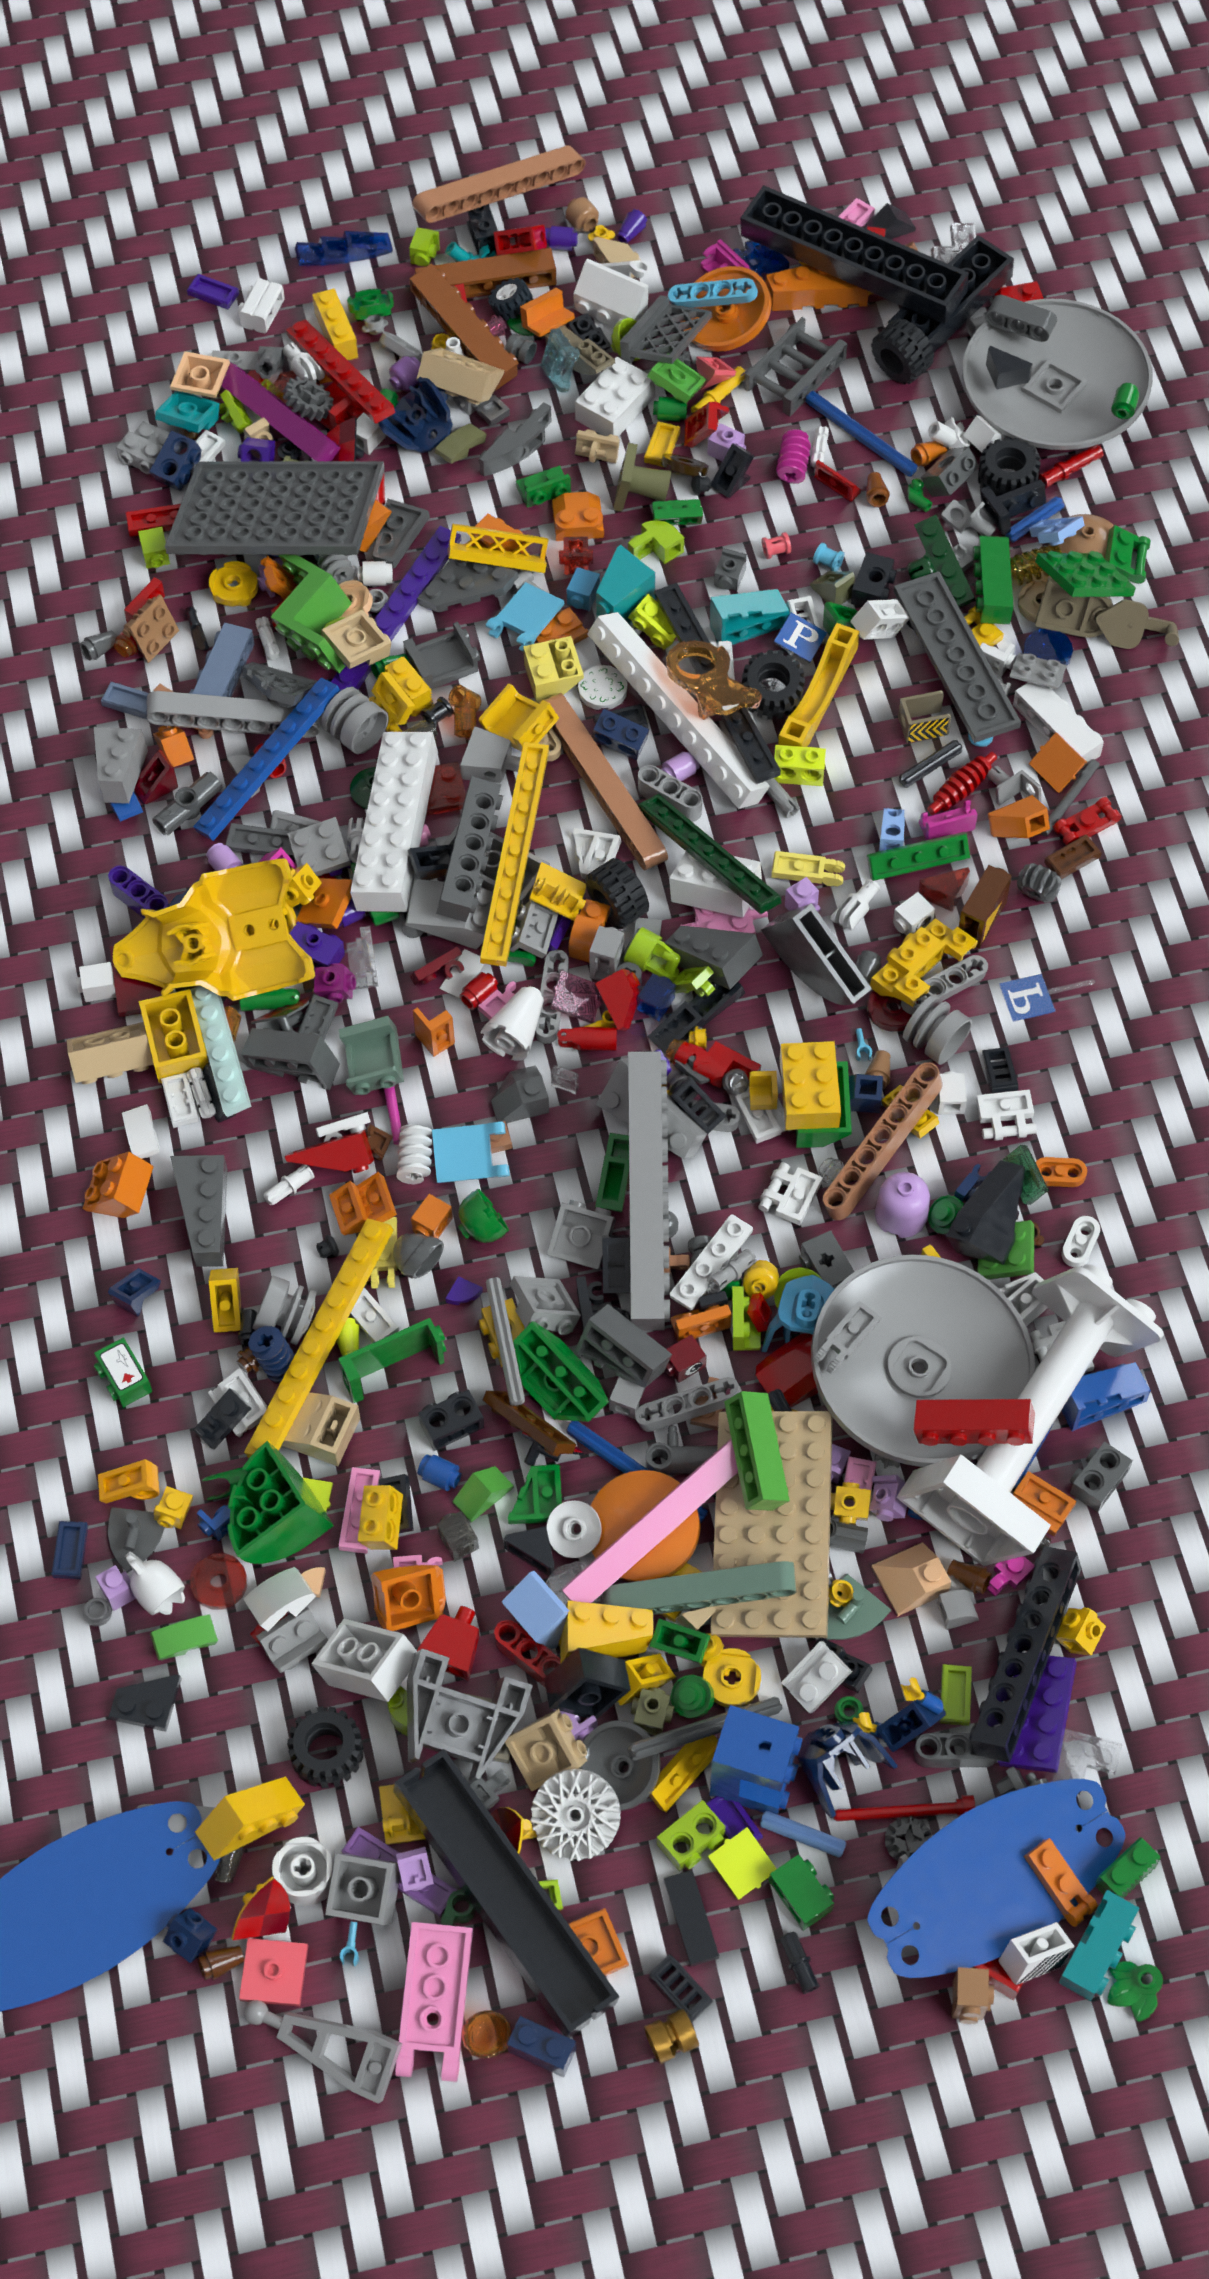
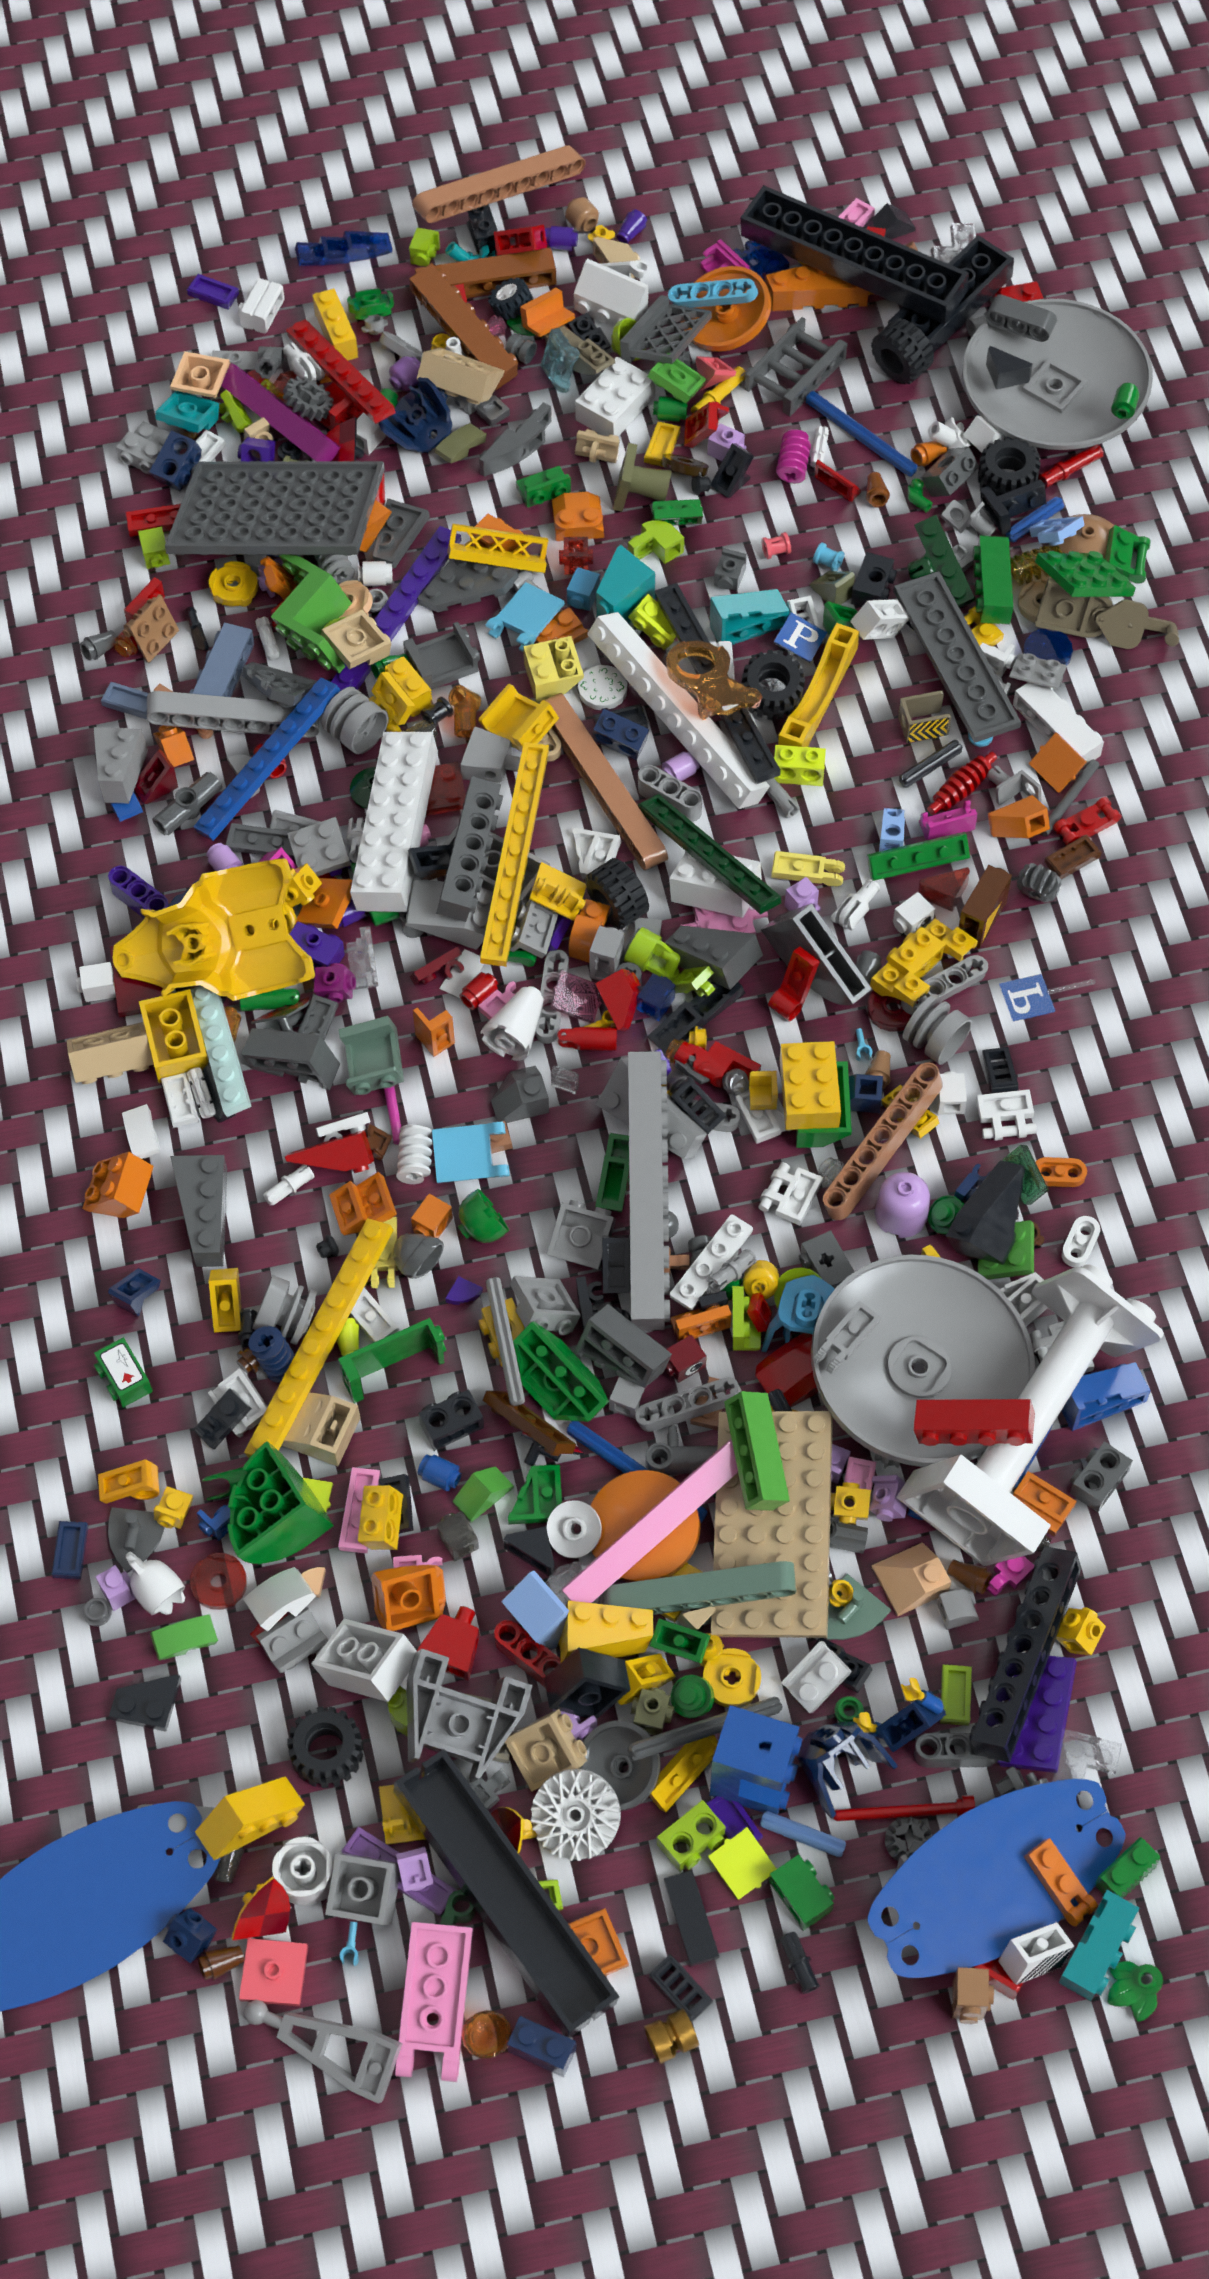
(796, 984): none -> red plate

